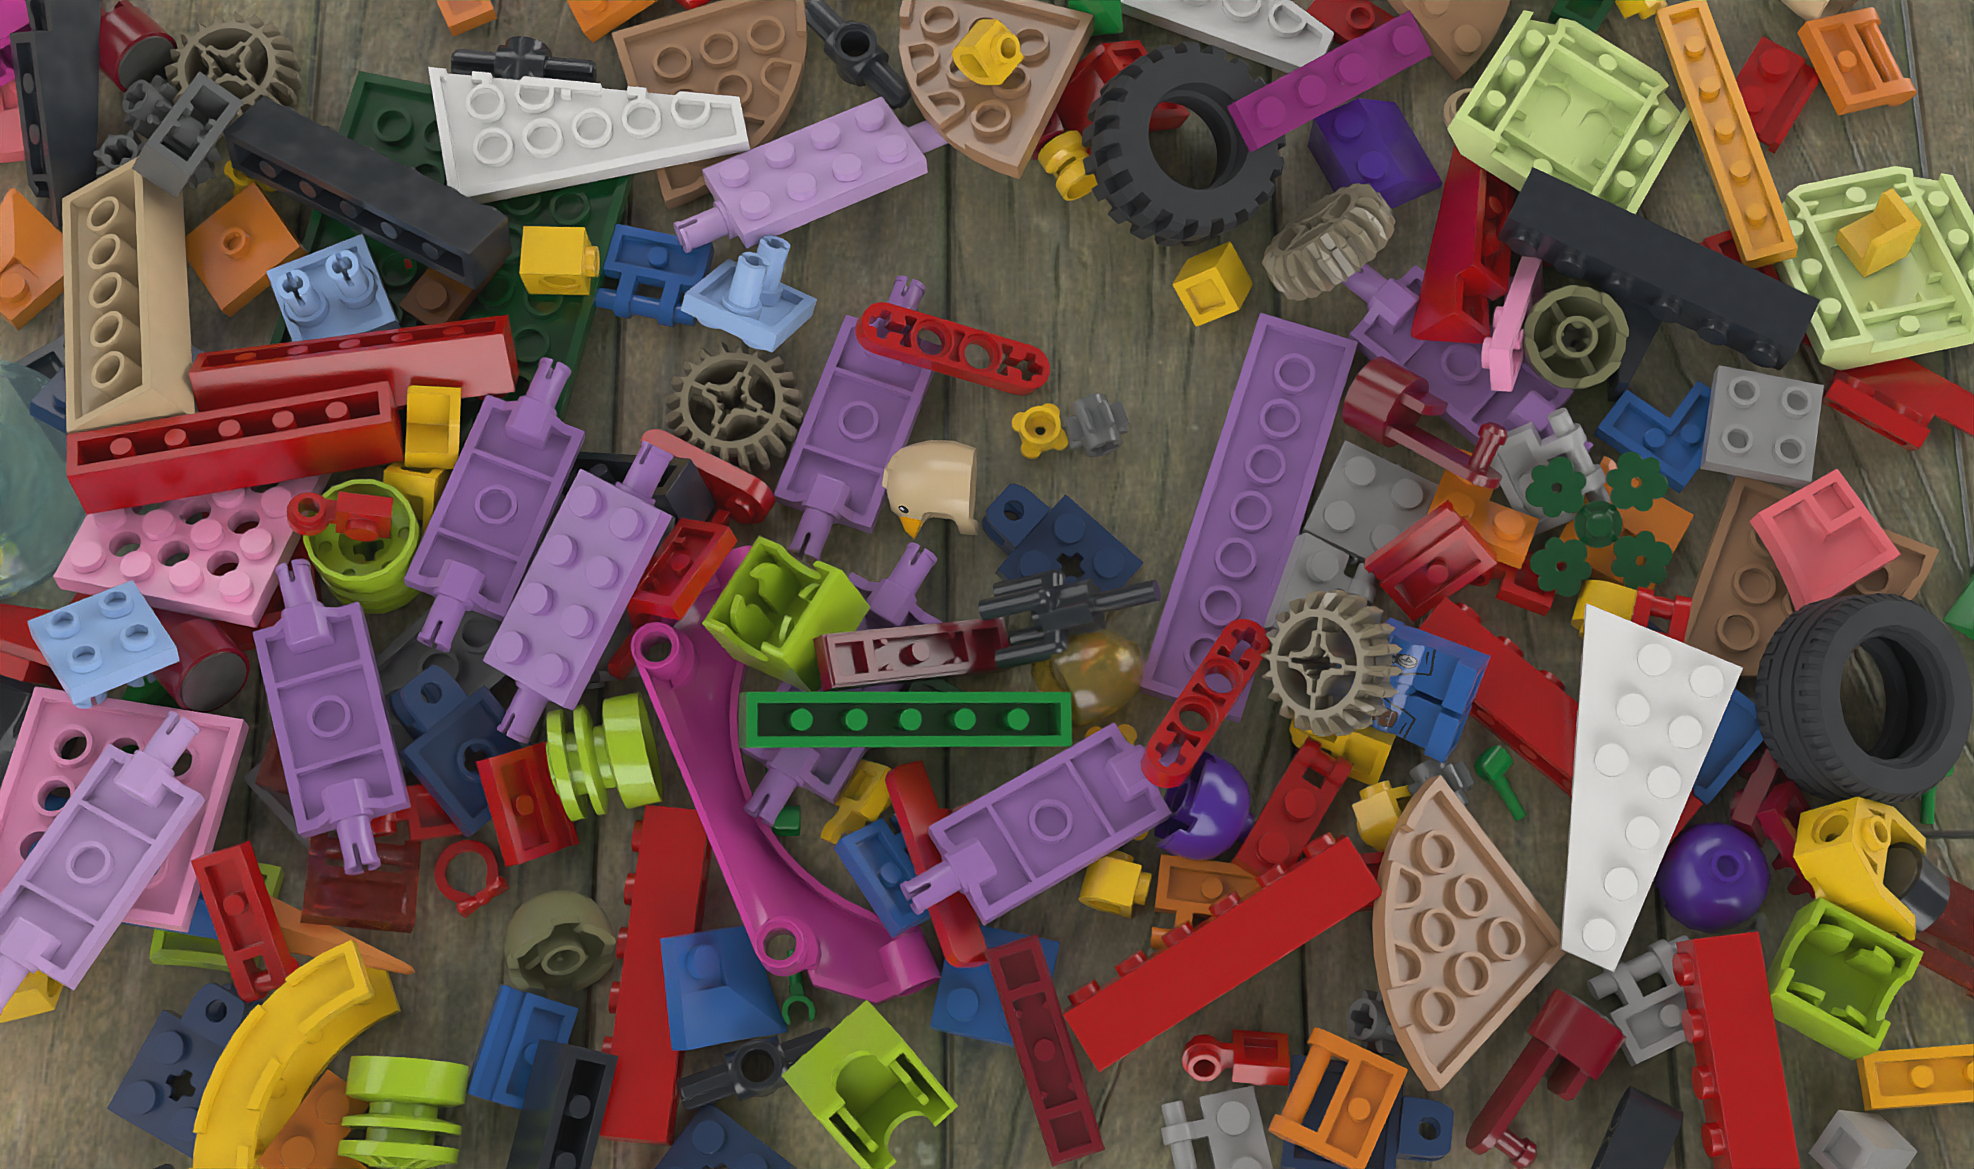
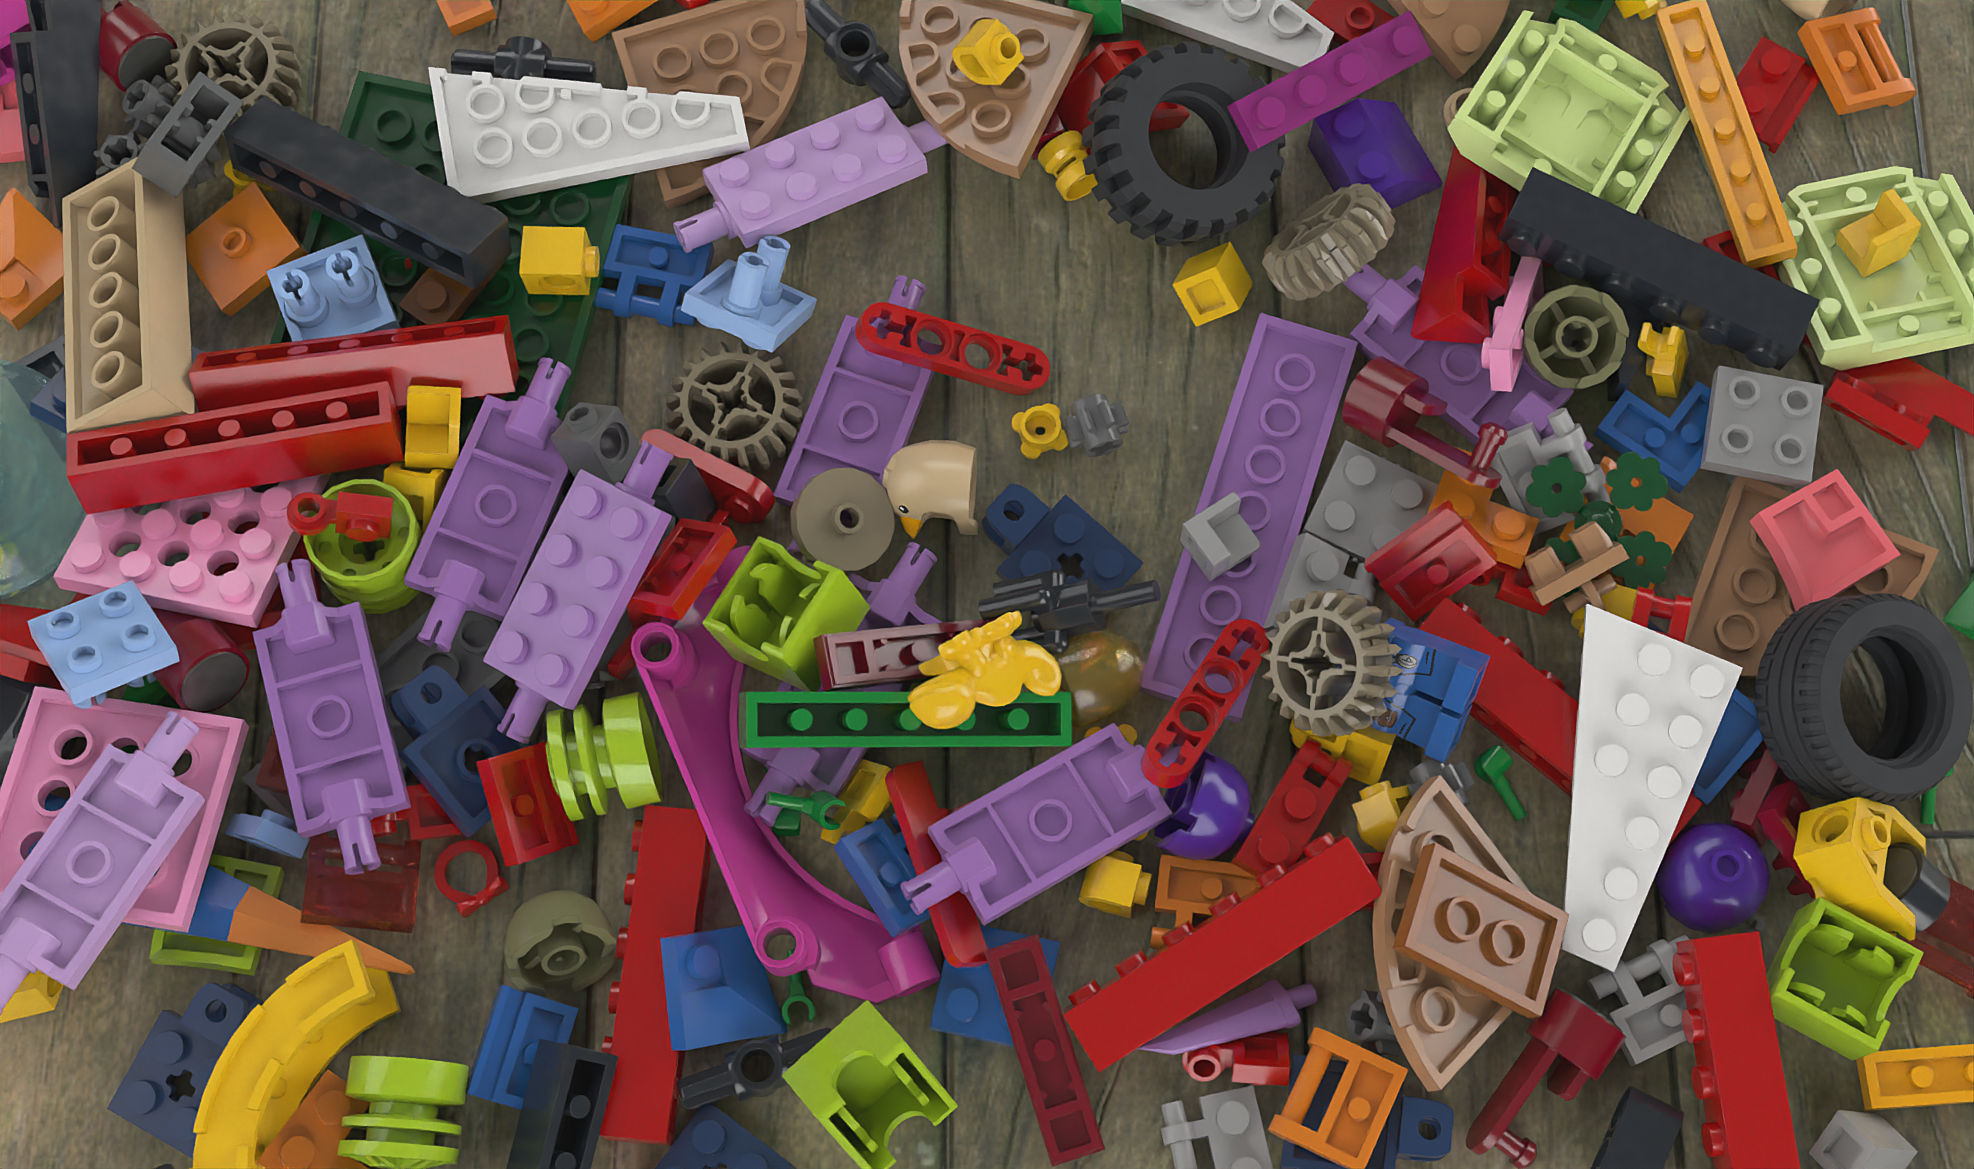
(244, 920): red plate -> none
(269, 832): none -> medium blue plate
(596, 441): none -> dark grey brick
(814, 806): none -> green hand
(818, 524): none -> dark tan plate
(984, 669): none -> yellow animal
(1219, 537): none -> light grey panel
(1248, 1015): none -> medium lavender bar
(1481, 931): none -> plate
(1596, 555): none -> medium nougat hips
(1665, 358): none -> yellow plate

